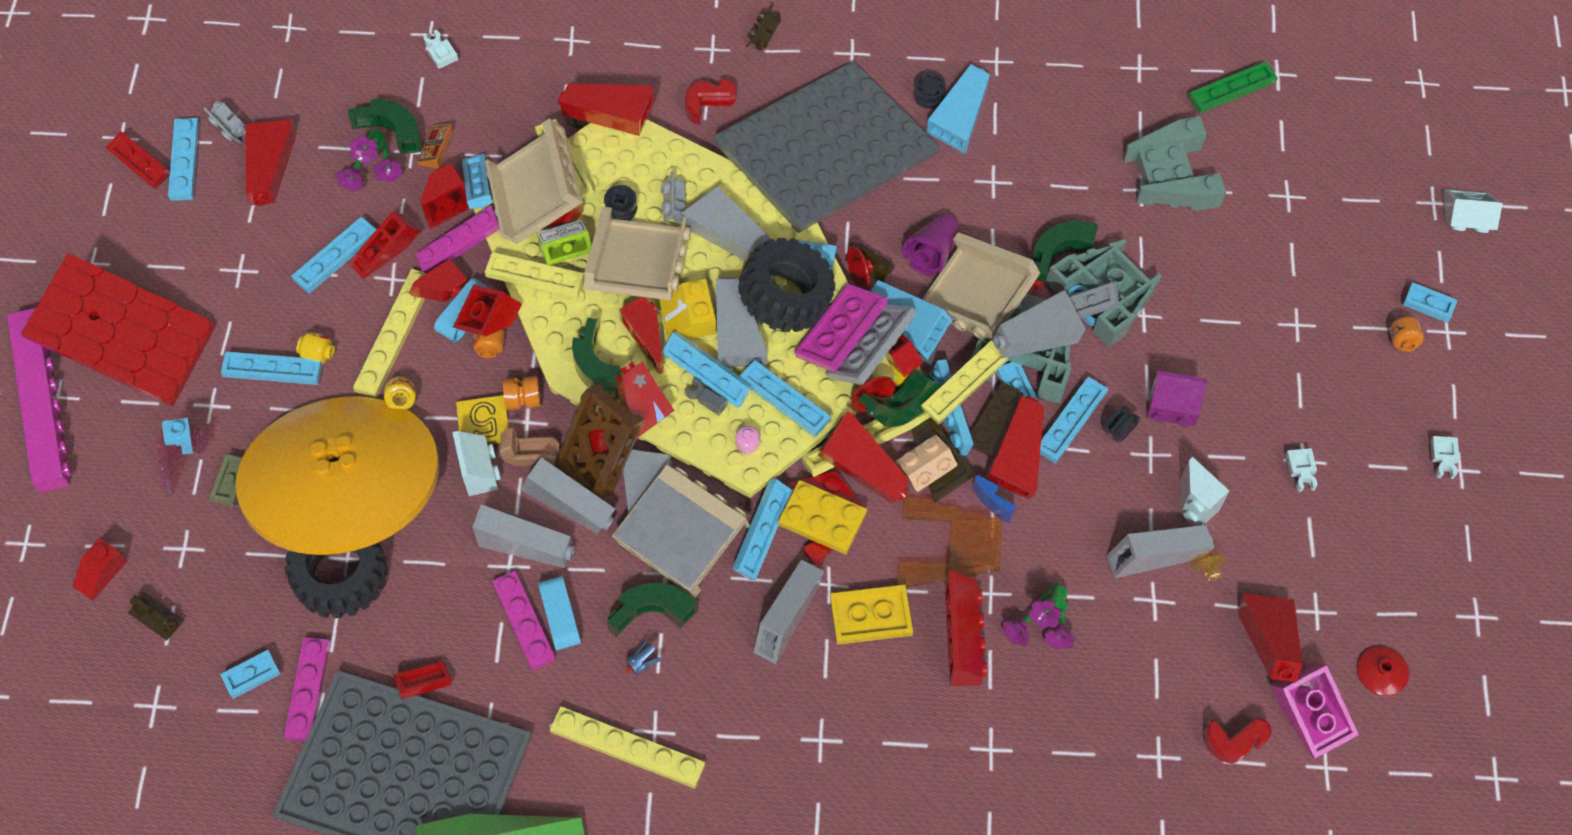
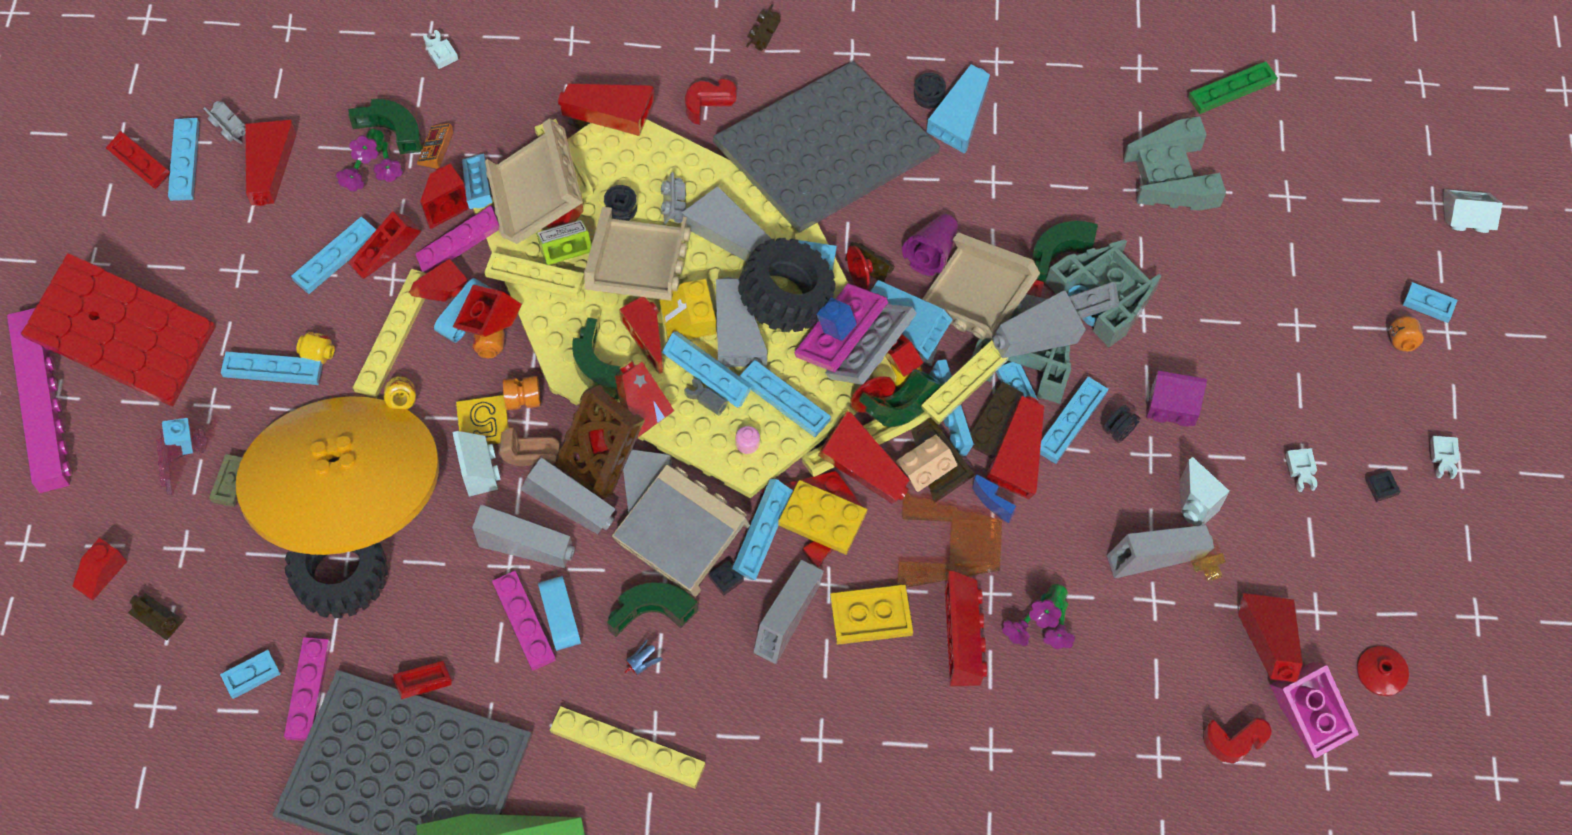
(725, 577): none -> black tile
(836, 319): none -> blue brick
(1383, 486): none -> black tile

